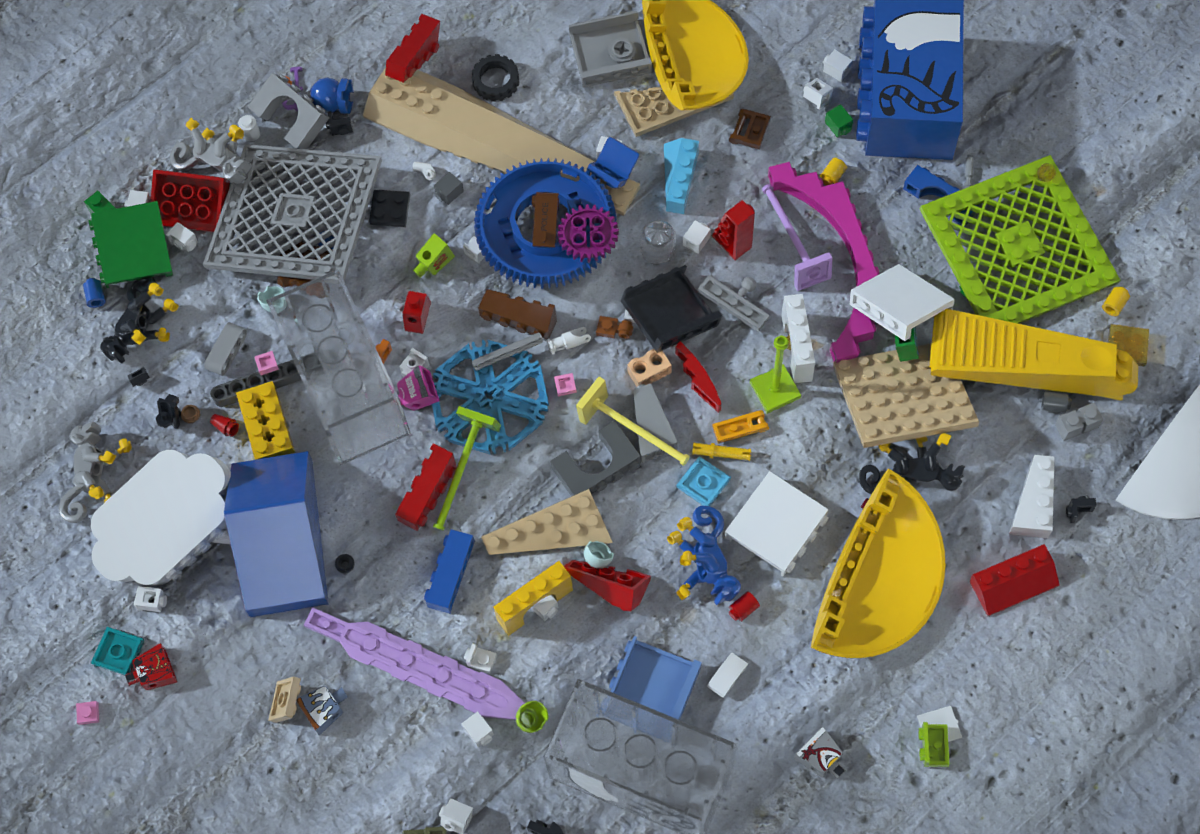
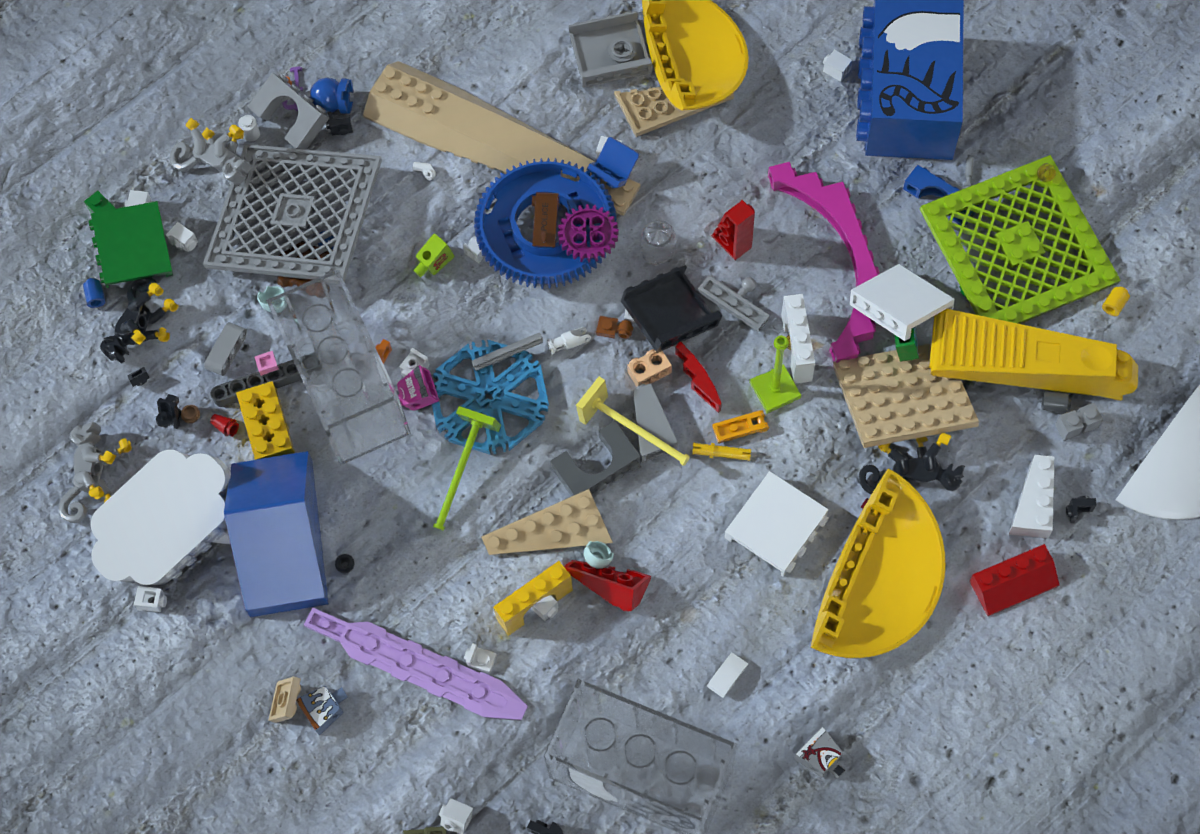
(87, 712): bright pink plate -> none
(117, 651): teal tile -> none
(152, 669): red torso -> none
(189, 198): red slope -> none
(389, 208): black plate -> none
(414, 49): red wedge -> none
(416, 307): red torso -> none
(427, 488): red wedge -> none
(448, 188): dark grey brick -> none
(450, 571): blue brick -> none
(478, 729): white brick -> none
(495, 62): black tyre -> none
(518, 313): reddish brown wedge -> none
(531, 716): lime hair -> none
(565, 384): bright pink plate -> none
(655, 678): medium blue panel -> none
(679, 164): medium azure wedge -> none
(696, 236): white brick -> none
(703, 482): medium azure tile -> none
(707, 556): blue animal -> none
(743, 606): red brick -> none
(755, 131): reddish brown plate -> none
(810, 270): lavender tile -> none
(818, 92): white brick -> none
(833, 171): yellow brick -> none
(839, 121): green brick -> none
(935, 745): lime bracket -> none
(942, 716): white piece -> none
(1131, 340): clear yellow plate -> none

